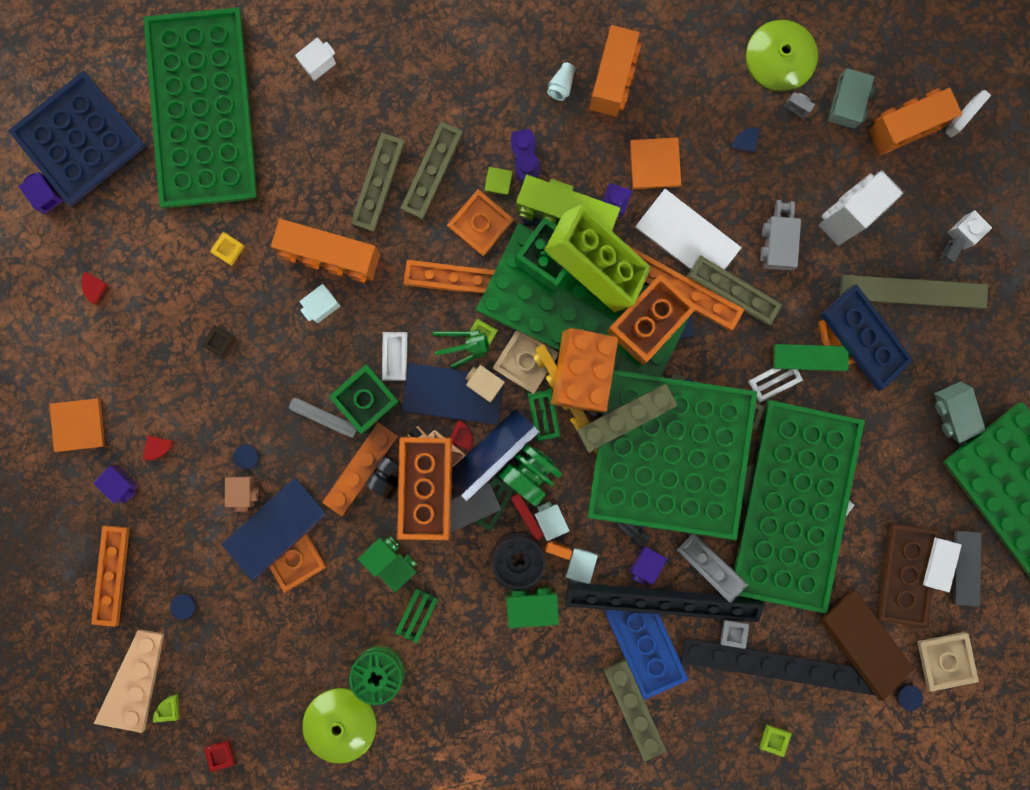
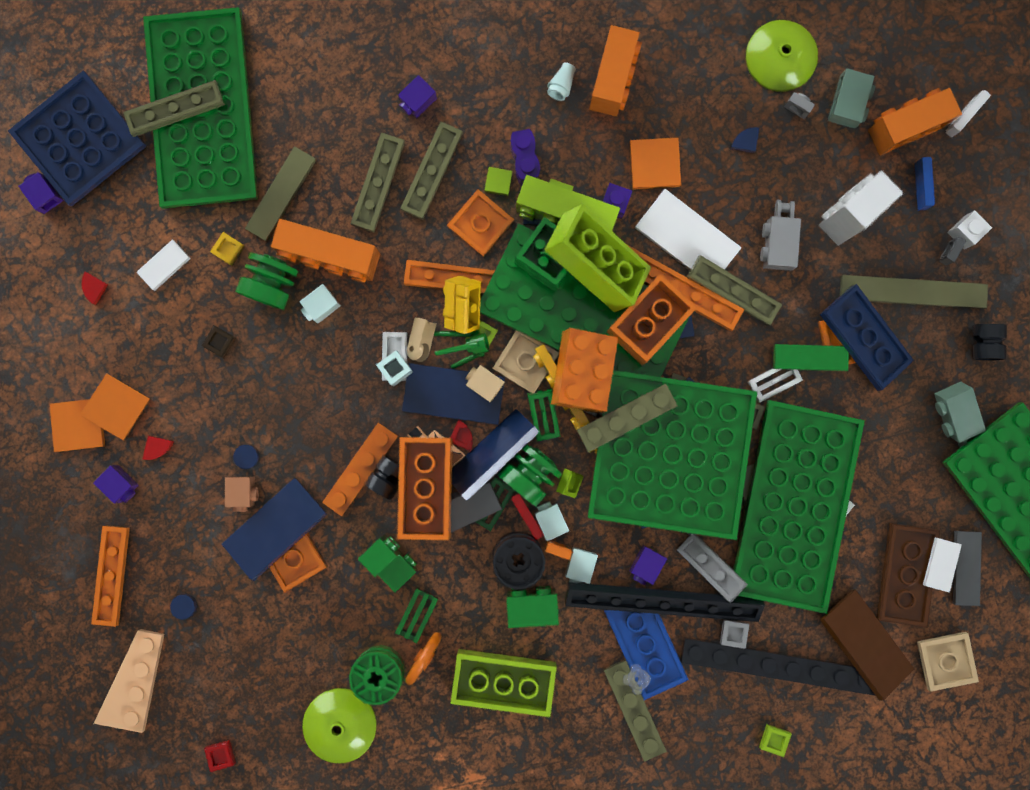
(115, 407): none -> orange tile
(163, 265): none -> white tile
(167, 710): lime tile -> none
(174, 108): none -> olive tile
(267, 280): none -> green wheel
(280, 194): none -> olive tile
(316, 58): white brick -> none
(323, 417): light grey axle -> none
(364, 399): green brick -> none
(394, 368): none -> light aqua brick
(416, 97): none -> dark purple brick
(420, 339): none -> tan piece
(423, 658): none -> orange plate
(462, 304): none -> yellow brick
(503, 682): none -> lime brick
(569, 483): none -> lime tile
(633, 531): dark grey axle -> none
(643, 679): none -> clear plate
(909, 697): dark blue tile -> none
(924, 183): none -> blue tile
(989, 342): none -> black wheel

